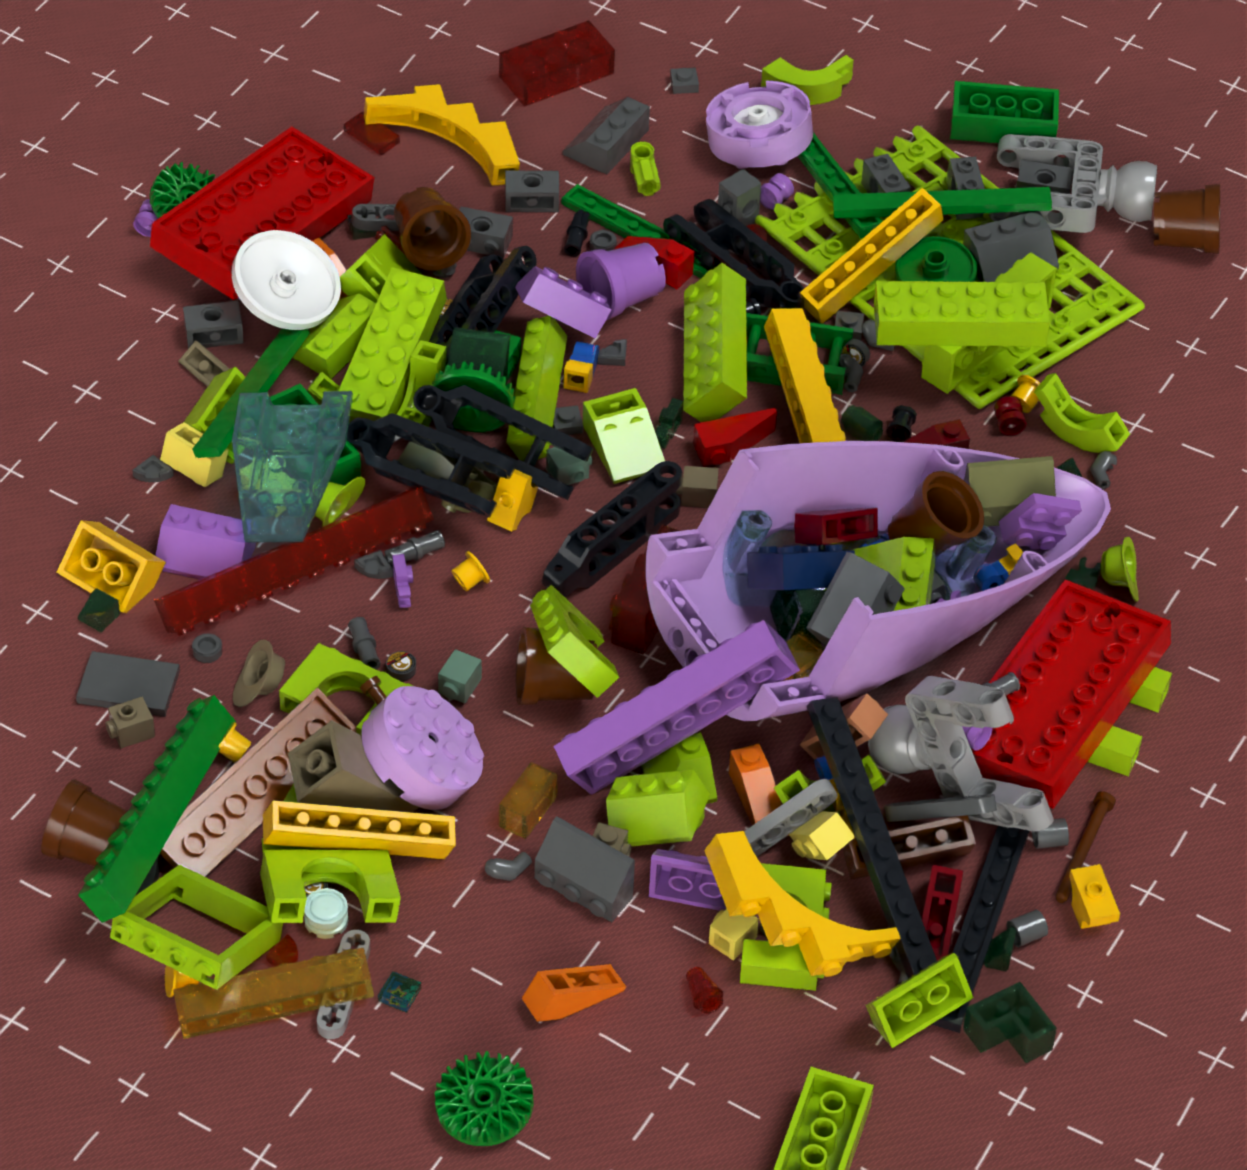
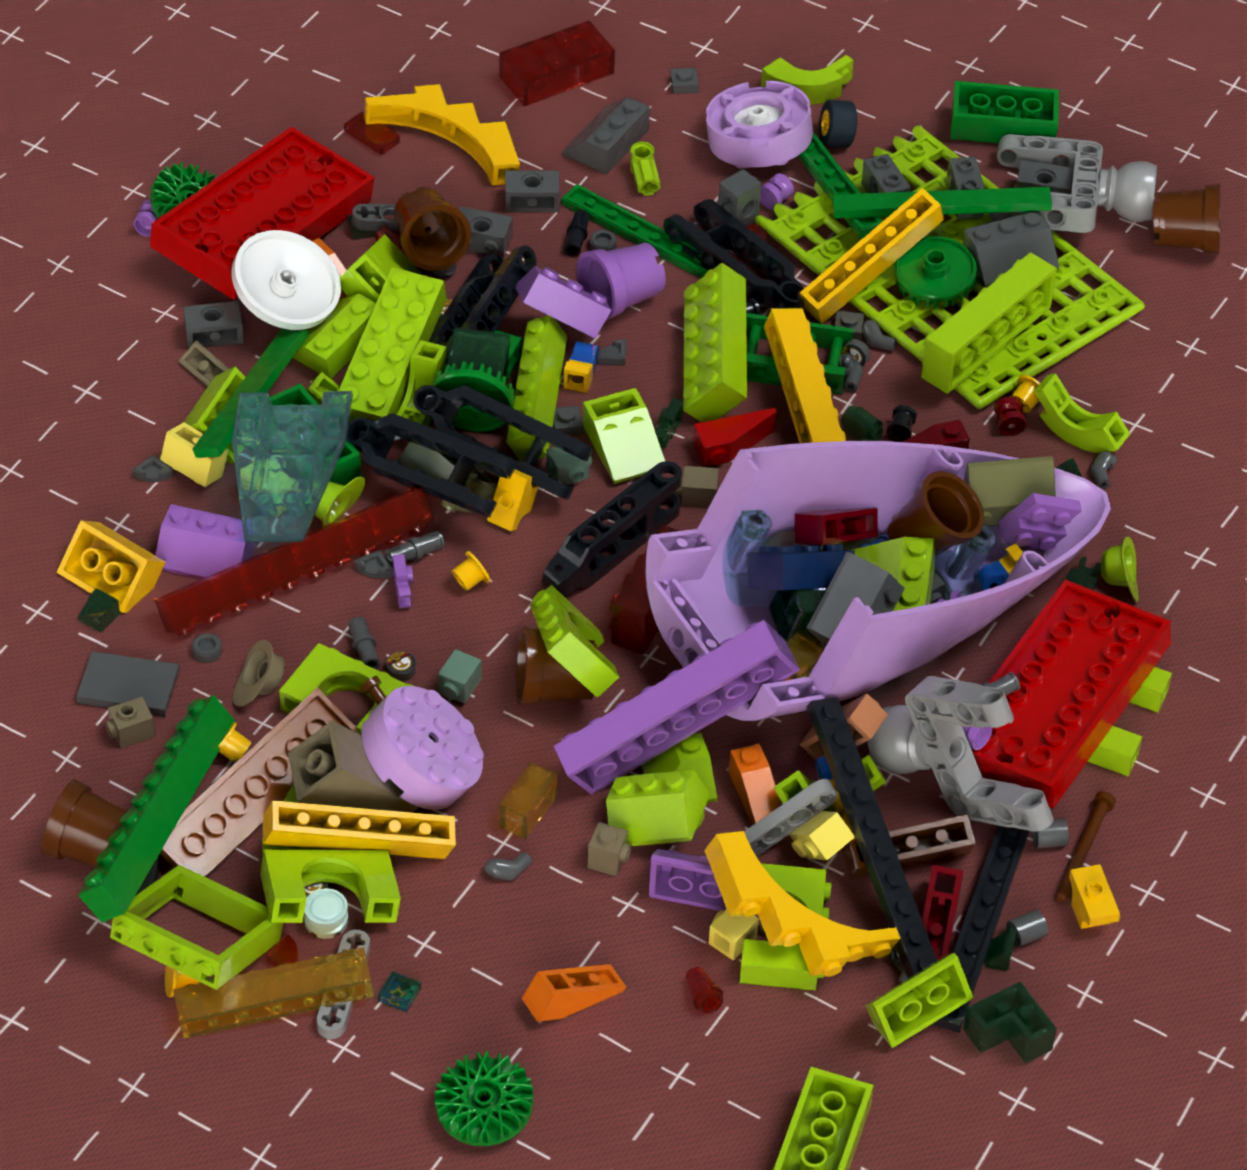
(585, 870): dark grey slope -> none
(675, 257): red slope -> none
(837, 123): none -> black wheel
(940, 807): dark grey beam -> none
(961, 313): lime brick -> none

